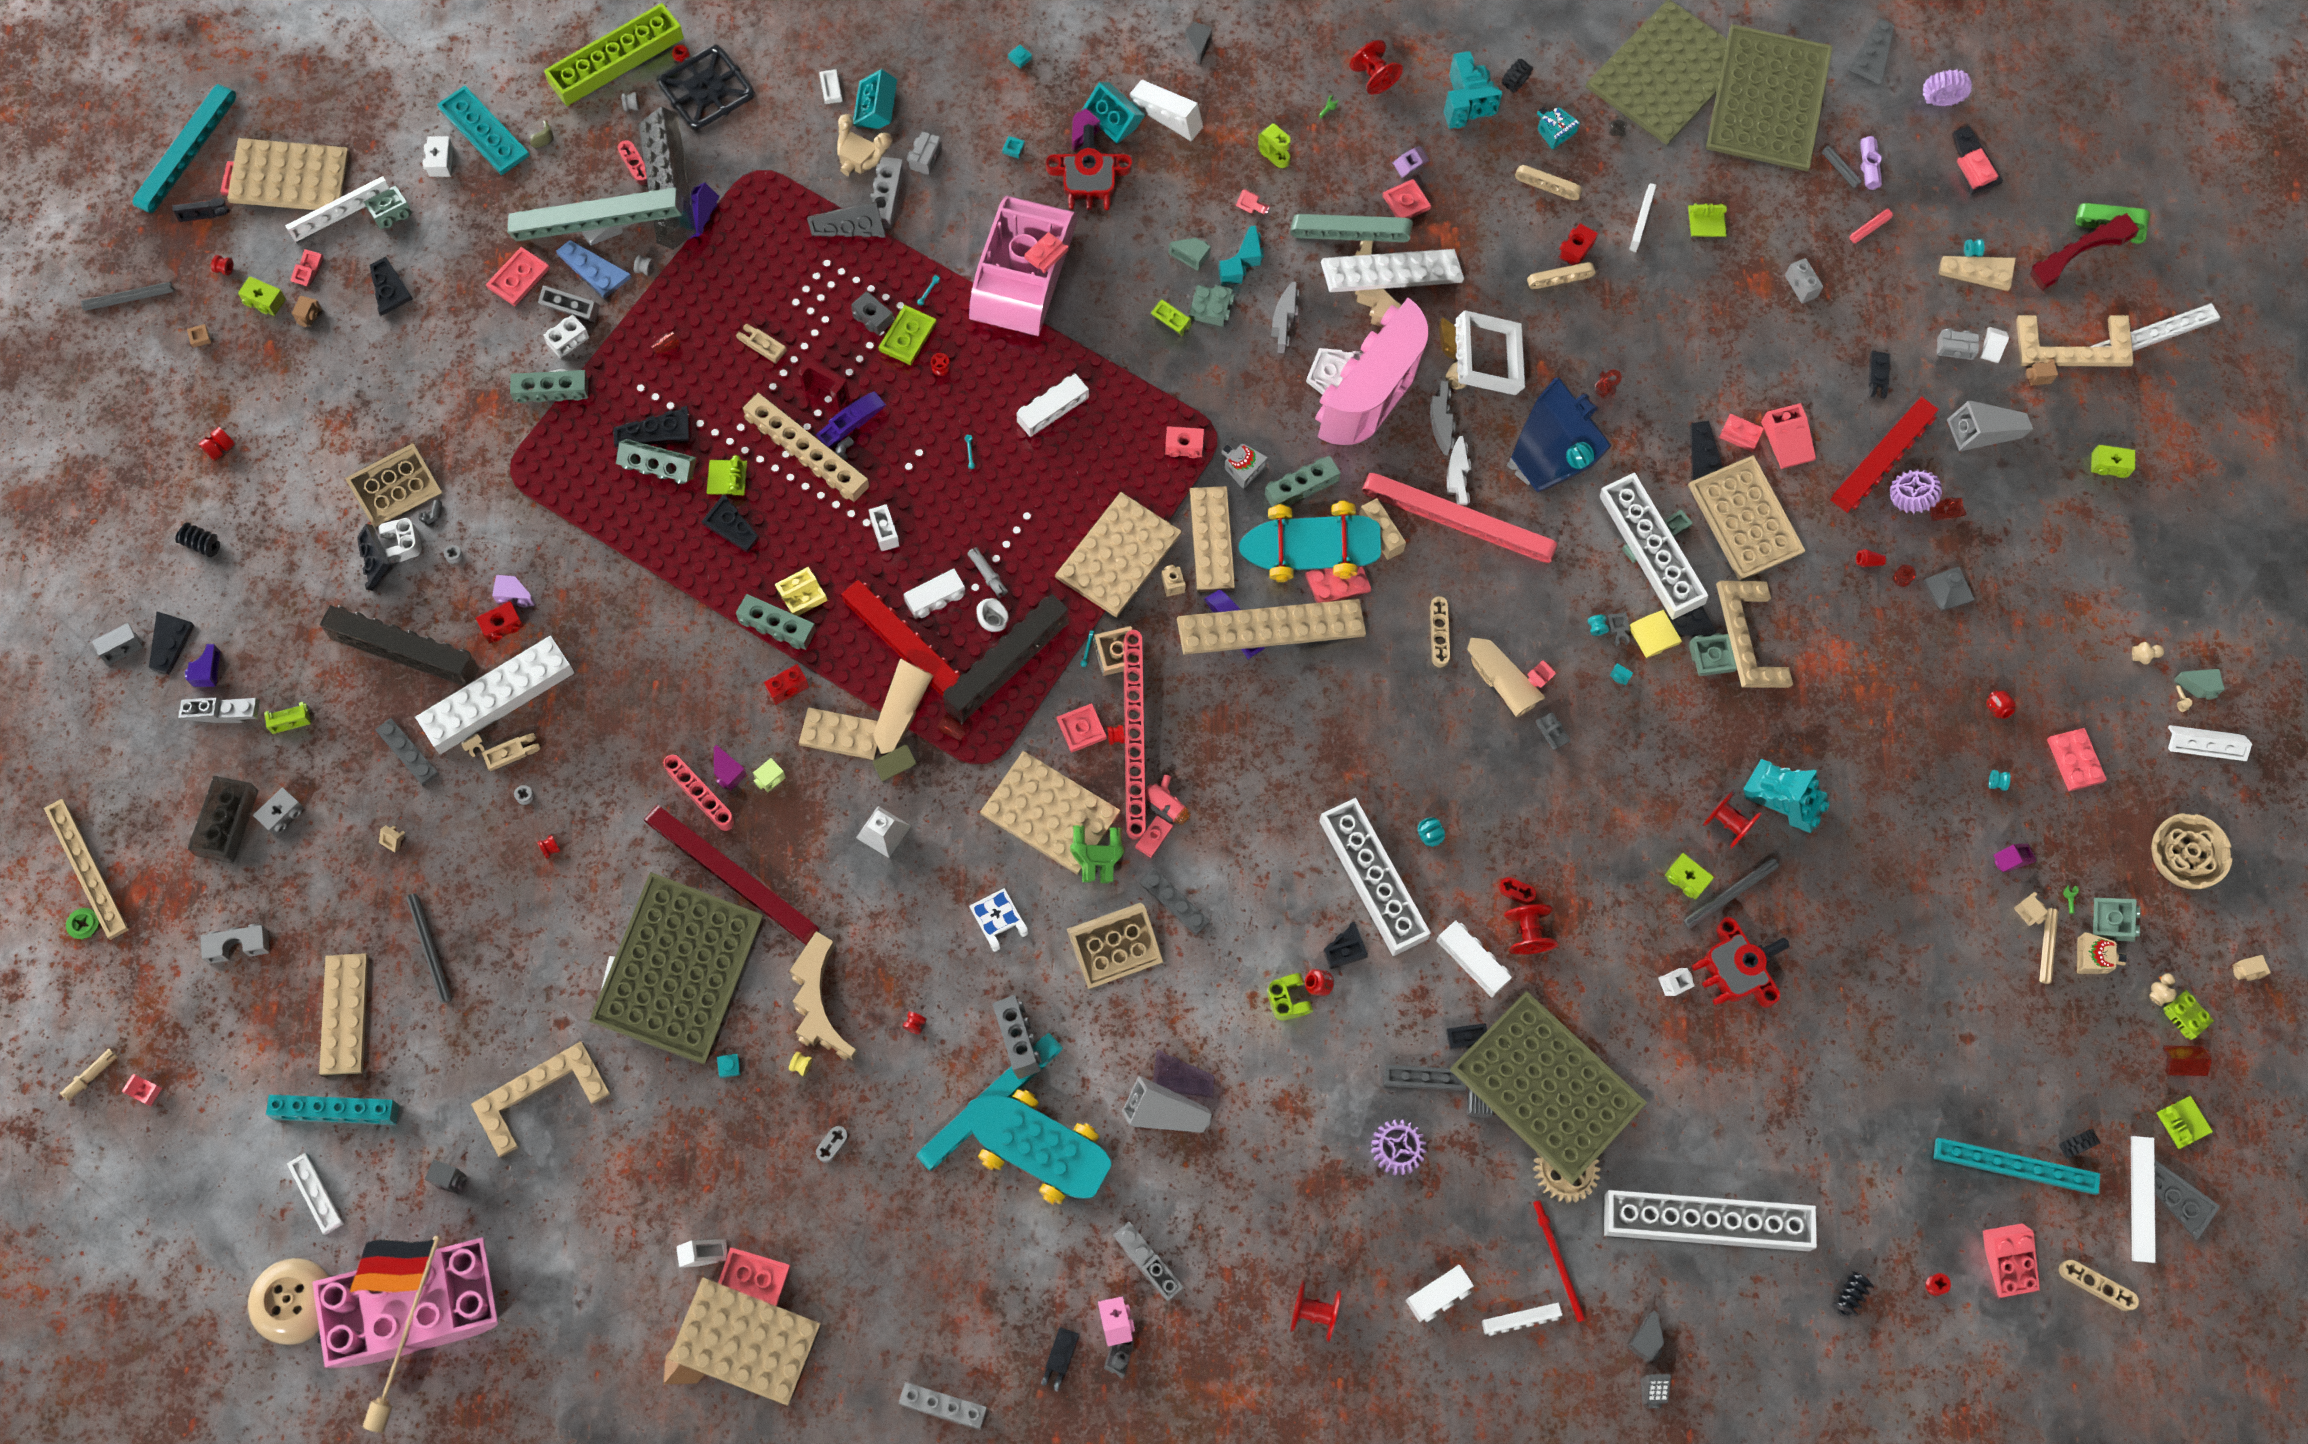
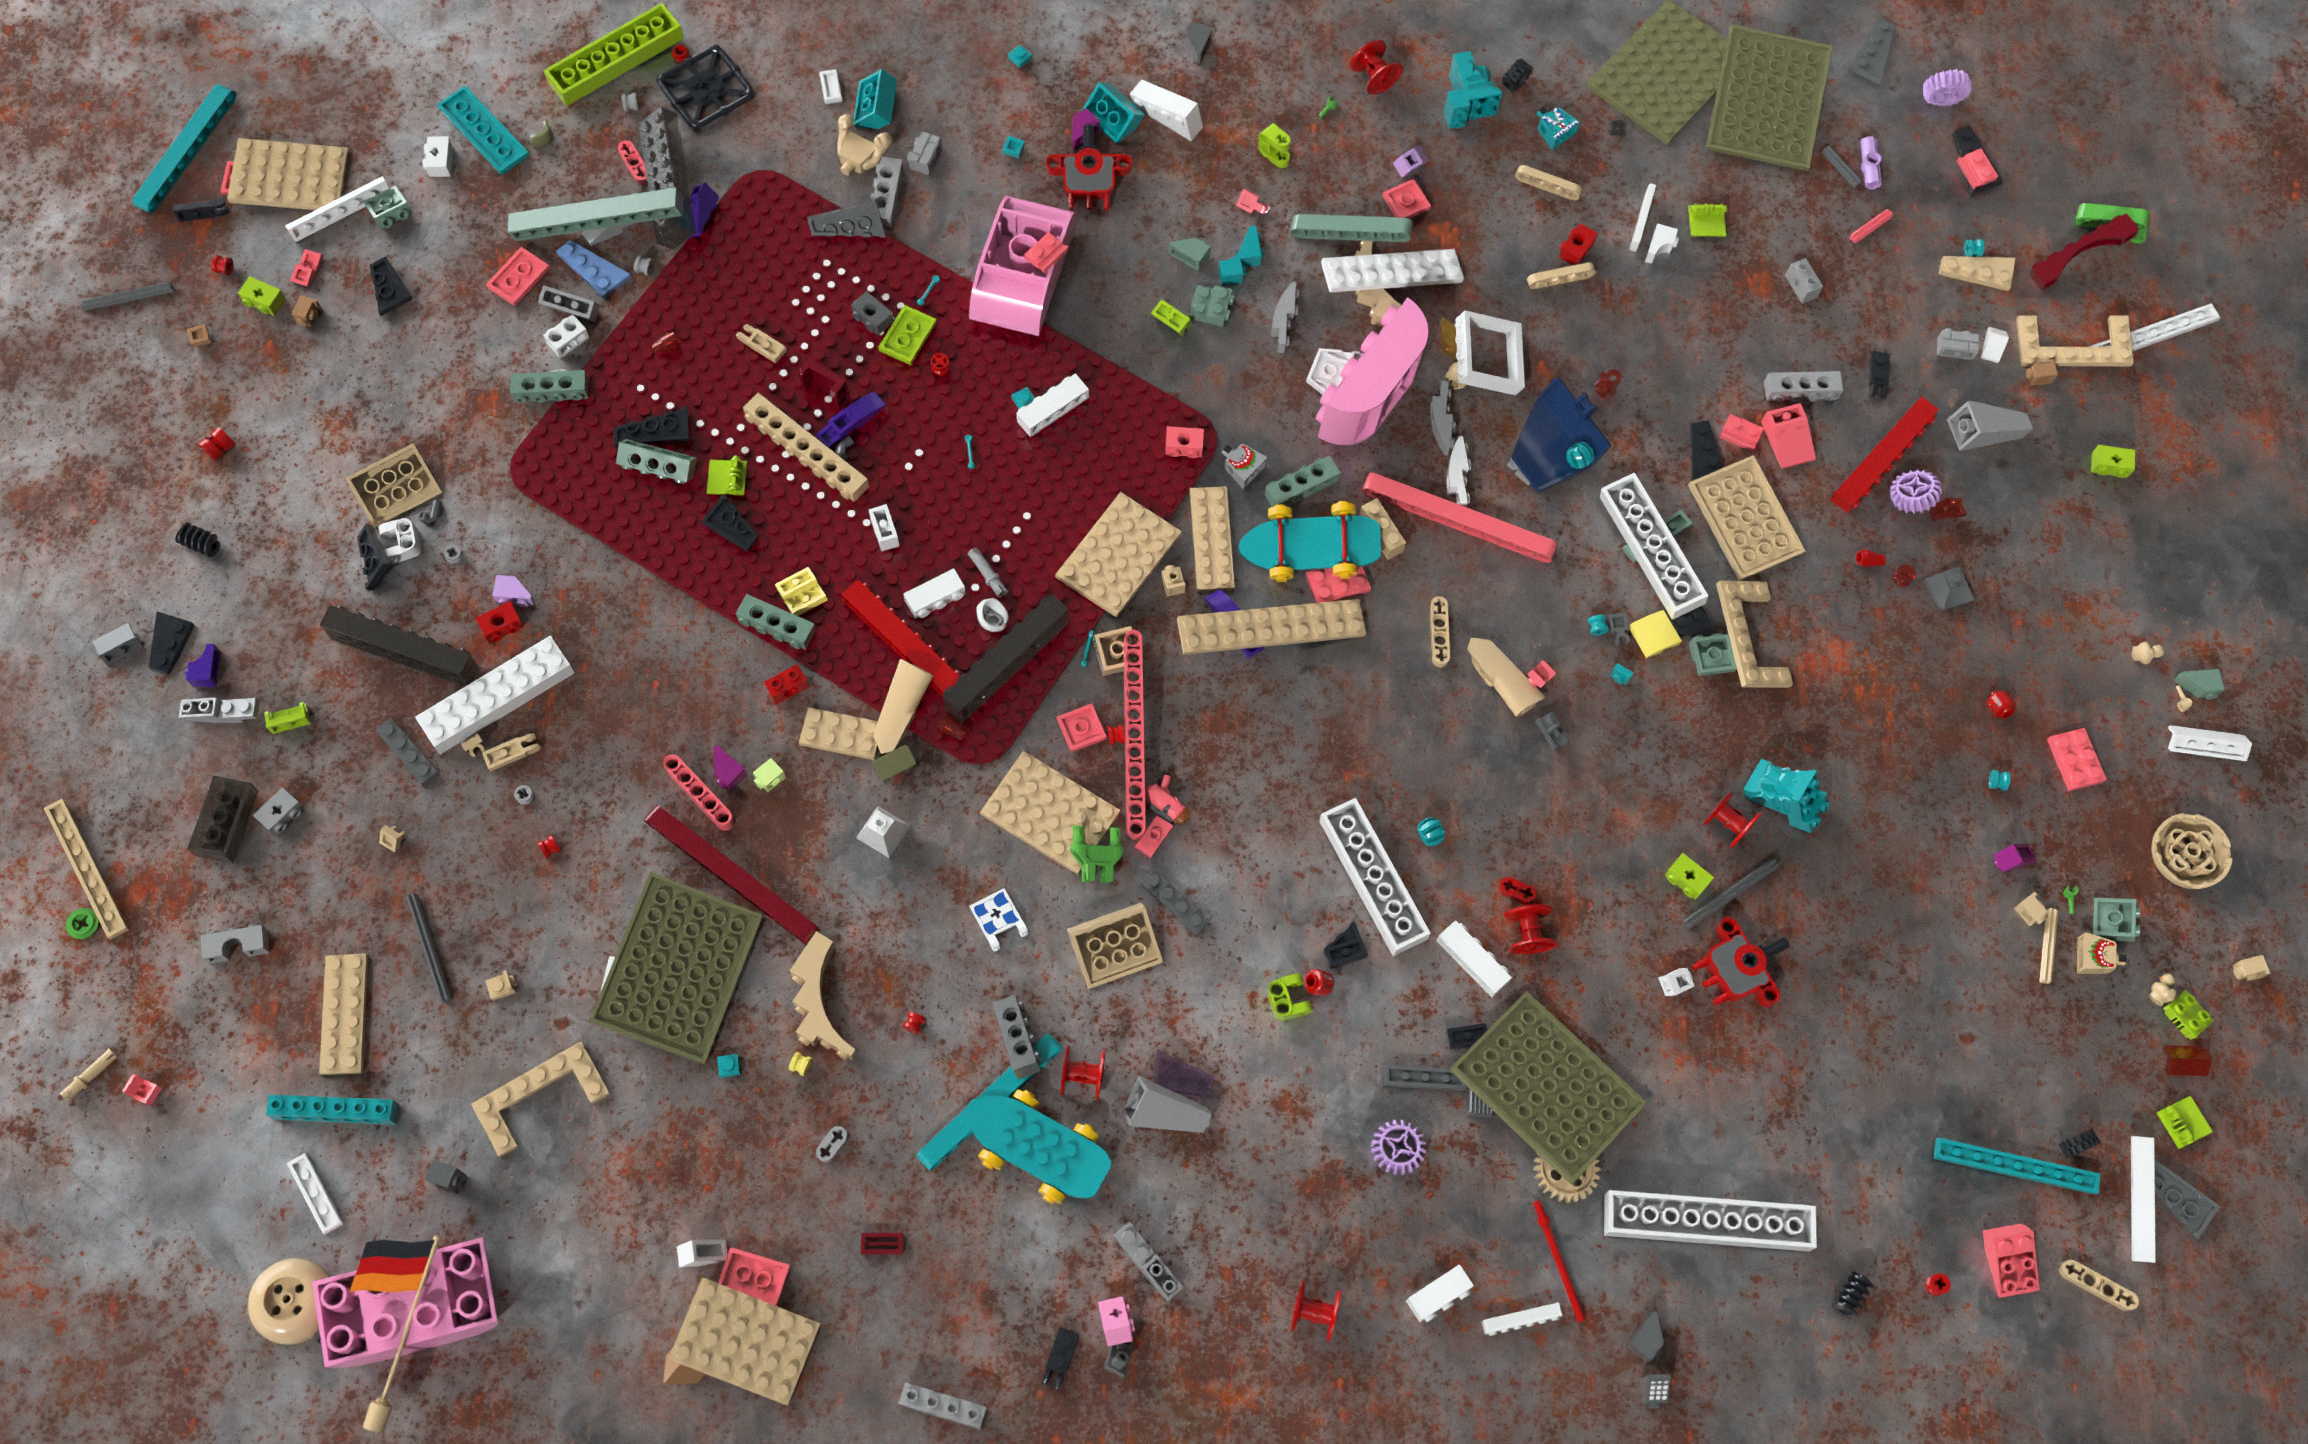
(501, 985): none -> tan bracket
(899, 1251): none -> dark red tile
(1022, 397): none -> teal plate
(1082, 1072): none -> red piece
(1662, 241): none -> white arch
(1829, 380): none -> light grey brick

